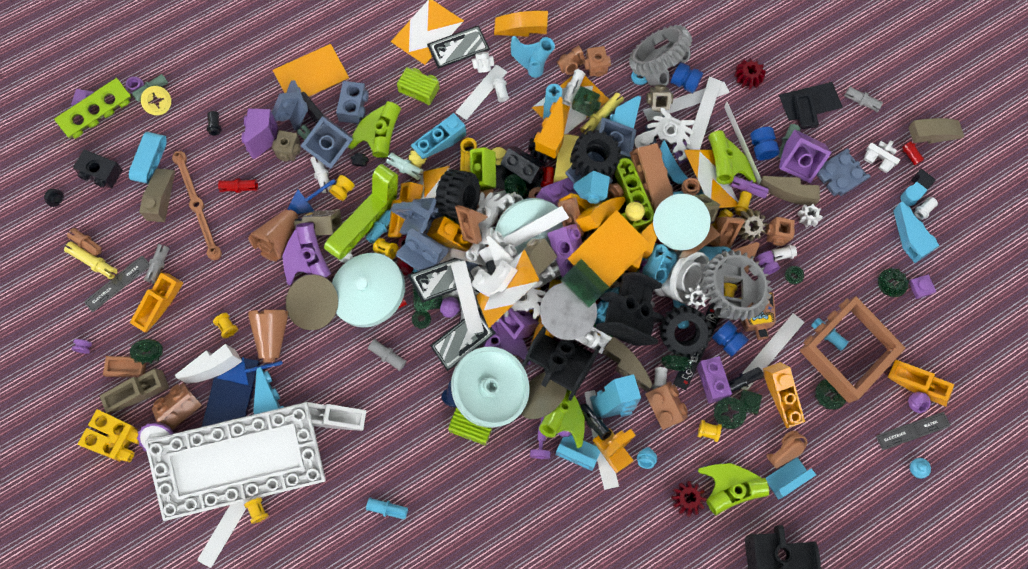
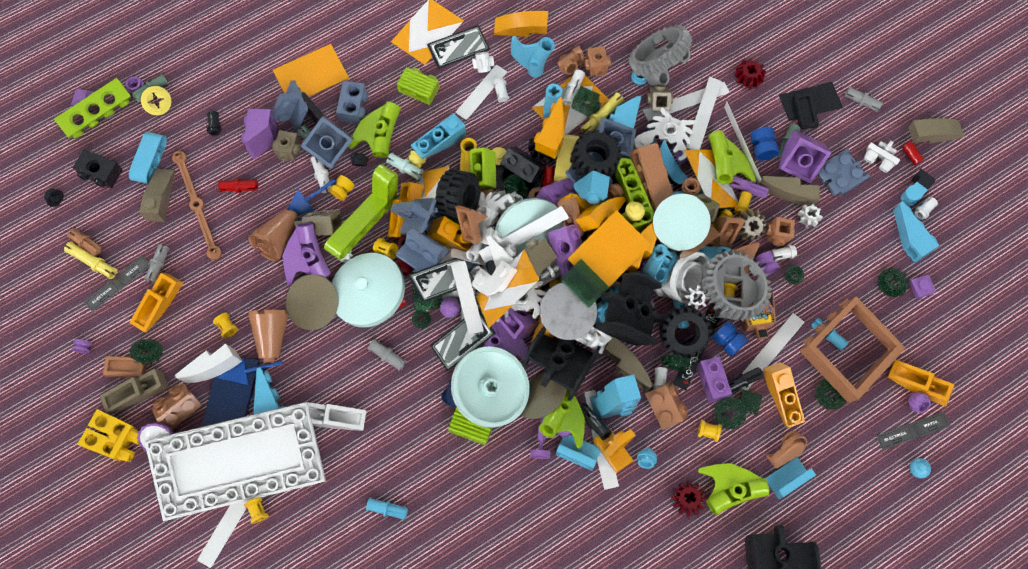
(379, 227): medium azure axle -> none
(686, 77): blue wheel -> none

